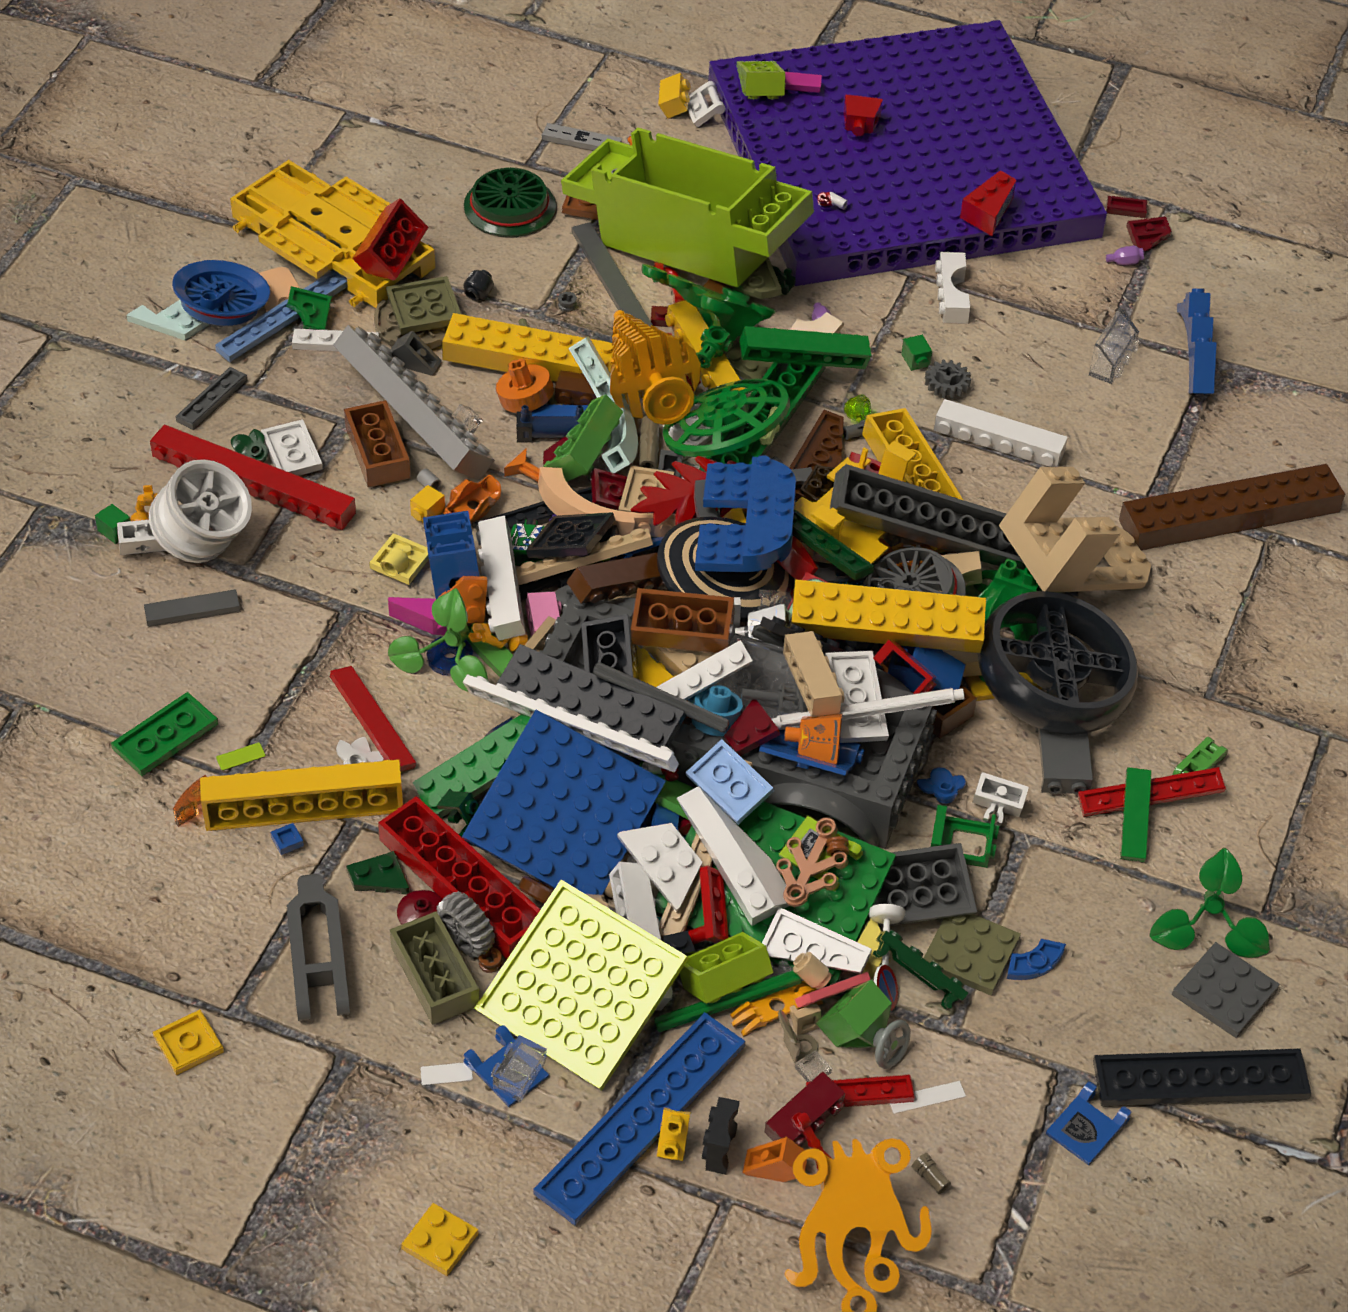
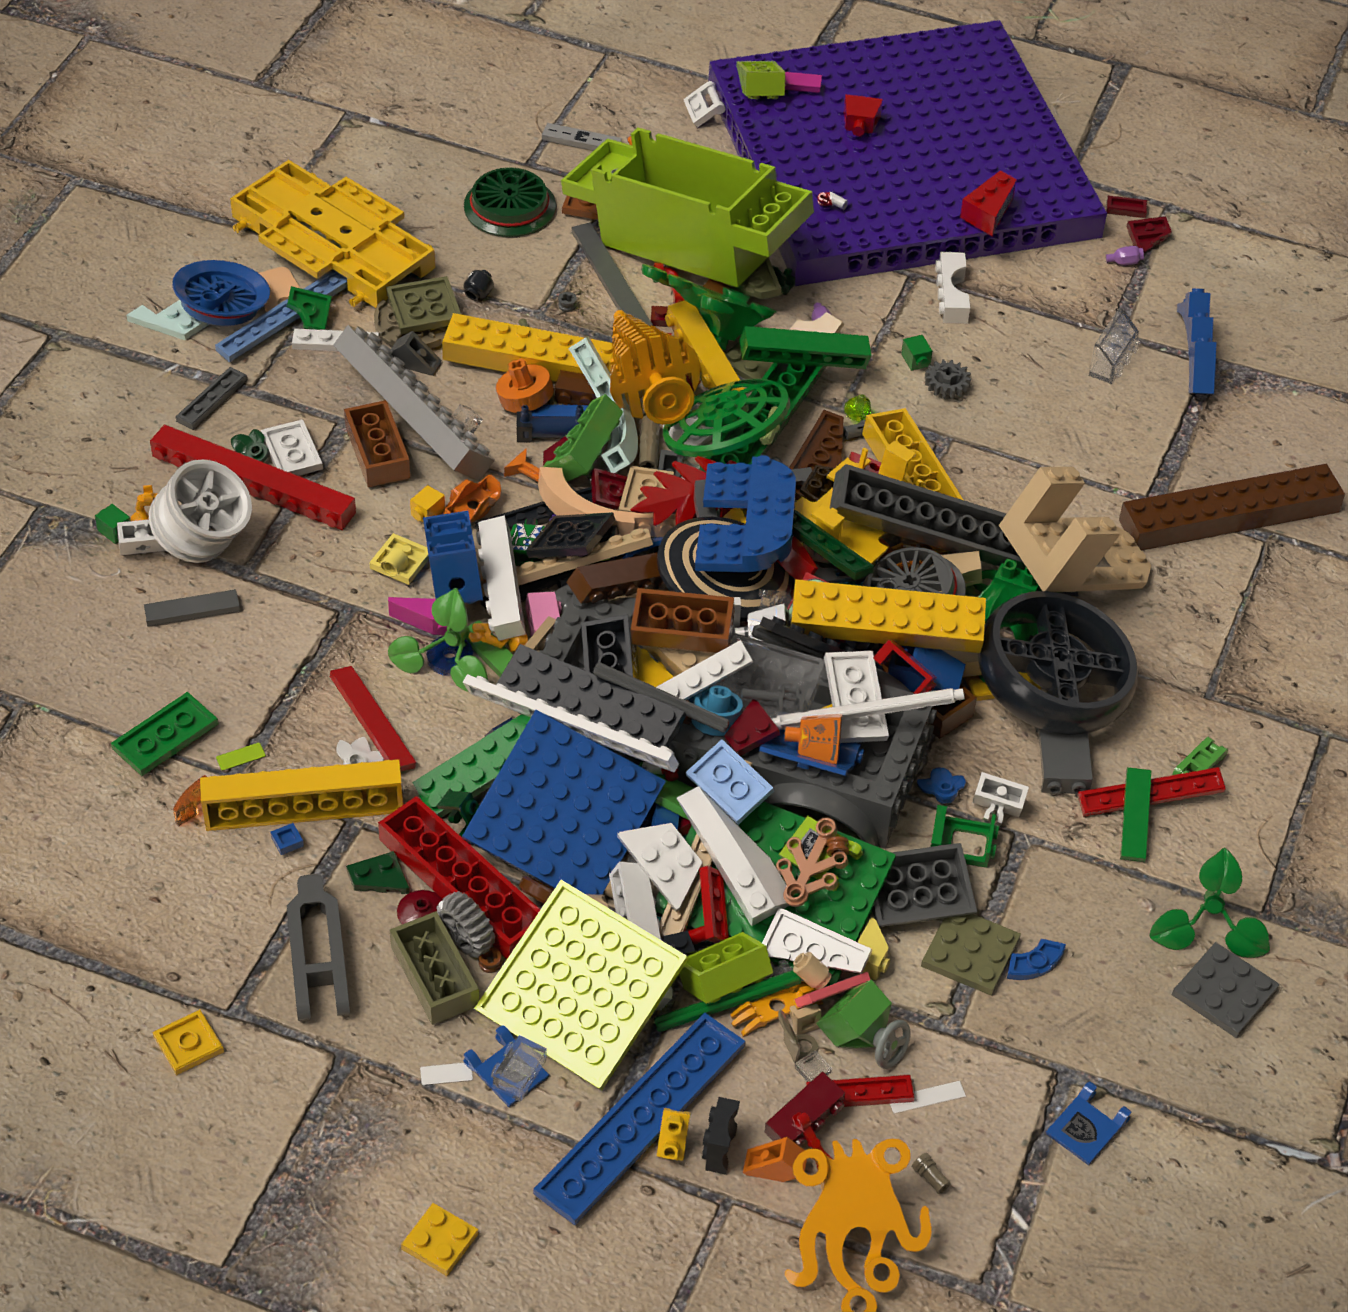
(390, 241): red slope -> none
(426, 478): light grey hinge -> none
(473, 592): orange plate -> none
(674, 95): yellow brick -> none
(714, 345): green connector -> none
(813, 674): tan brick -> none
(884, 975): piece -> none
(928, 973): dark green piece -> none
(1000, 433): white brick -> none
(1201, 1077): black plate -> none

